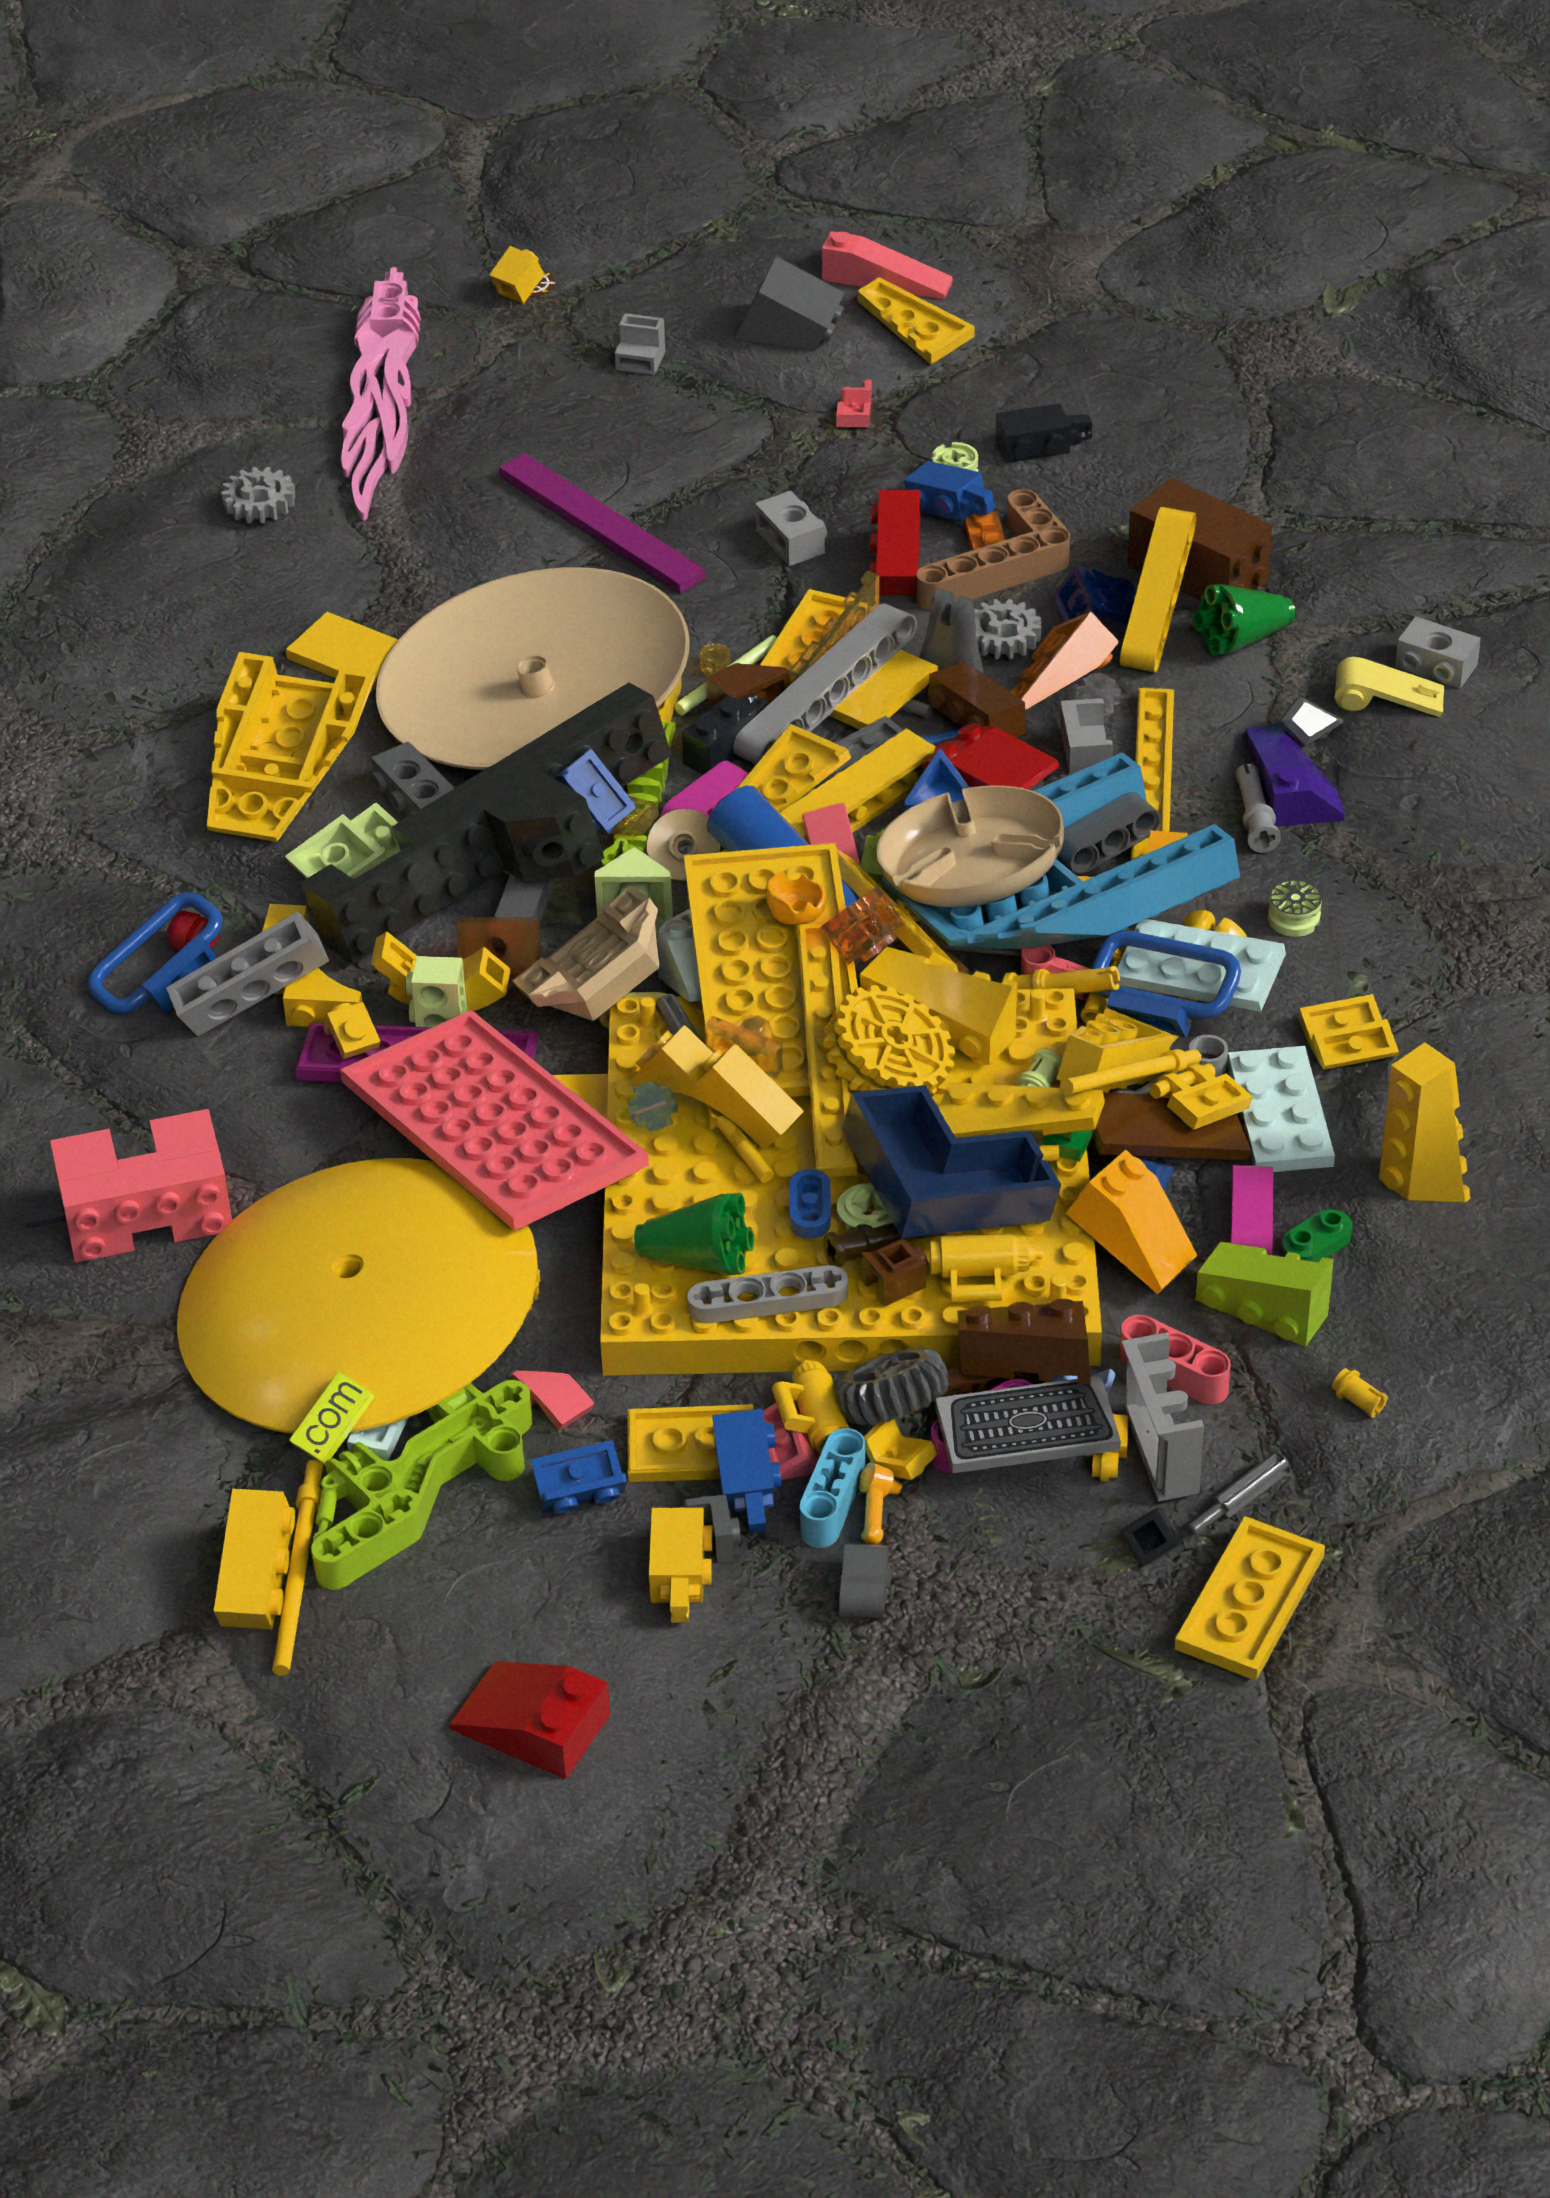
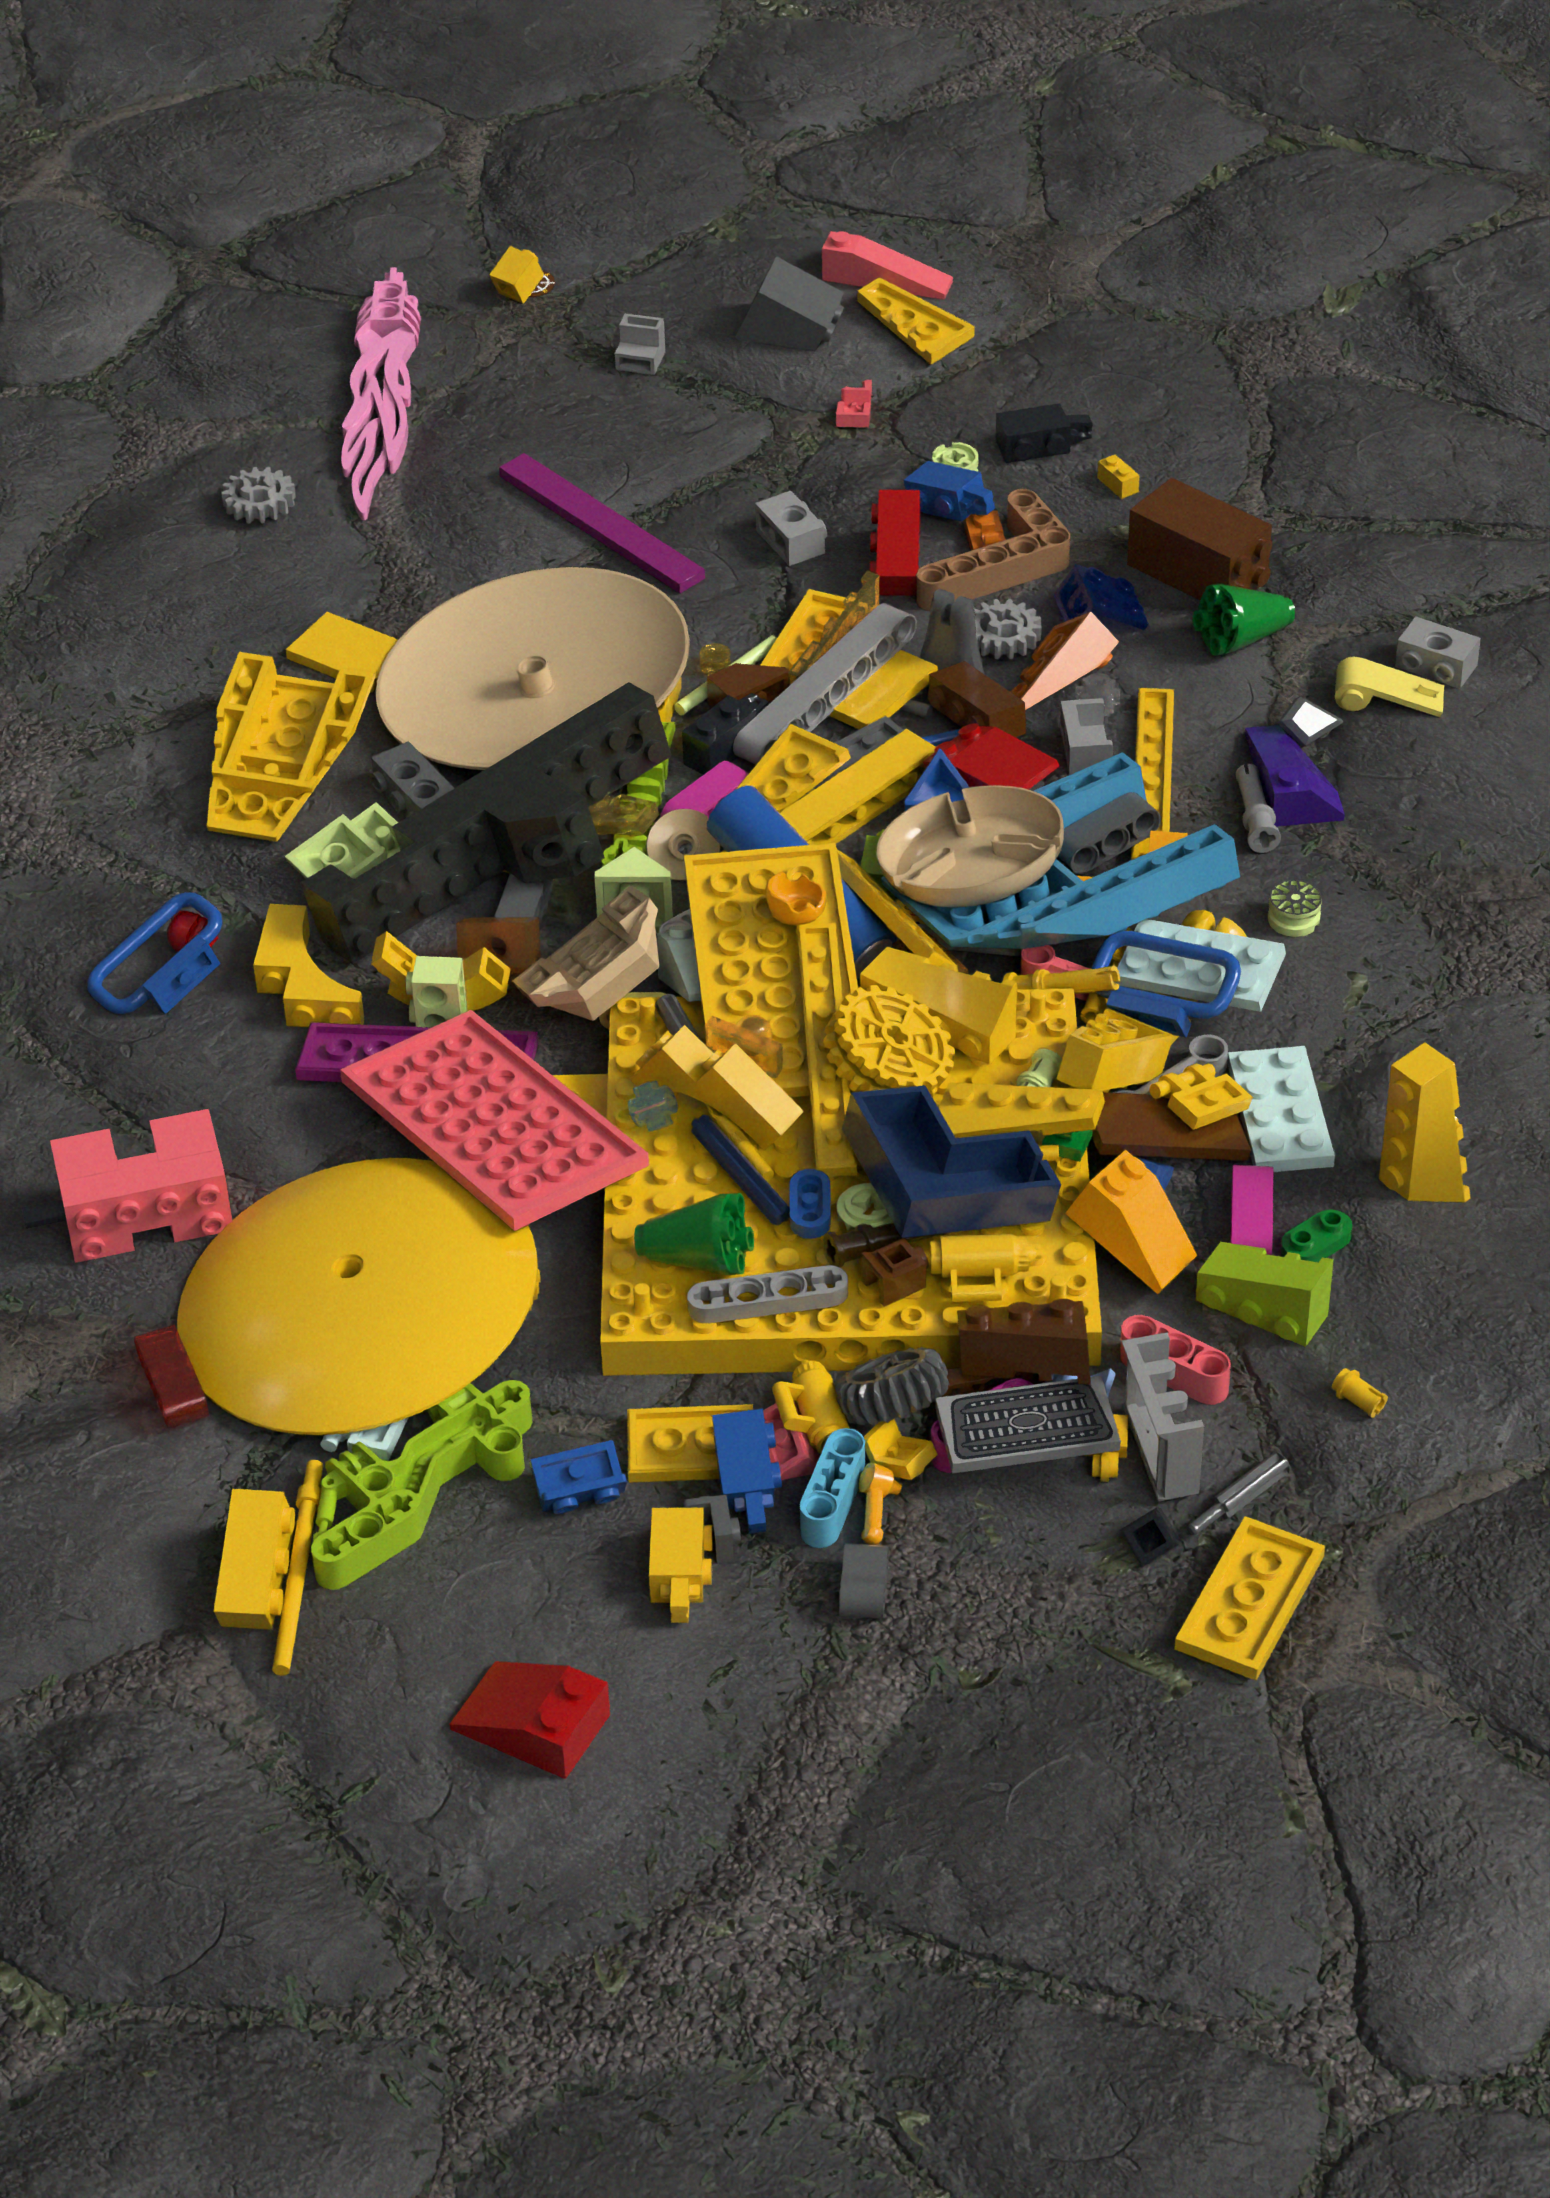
(171, 1376): none -> clear red beam
(247, 974): light grey brick -> none
(332, 1418): neon yellow tile -> none
(351, 1029): yellow bracket -> none
(556, 1395): coral slope -> none
(603, 794): bracket -> none
(741, 1170): none -> dark blue axle
(831, 826): coral slope -> none
(864, 927): clear orange brick -> none
(1118, 476): none -> yellow piece
(1158, 589): yellow beam -> none
(1169, 1062): yellow bar -> none
(1347, 1032): yellow slope -> none

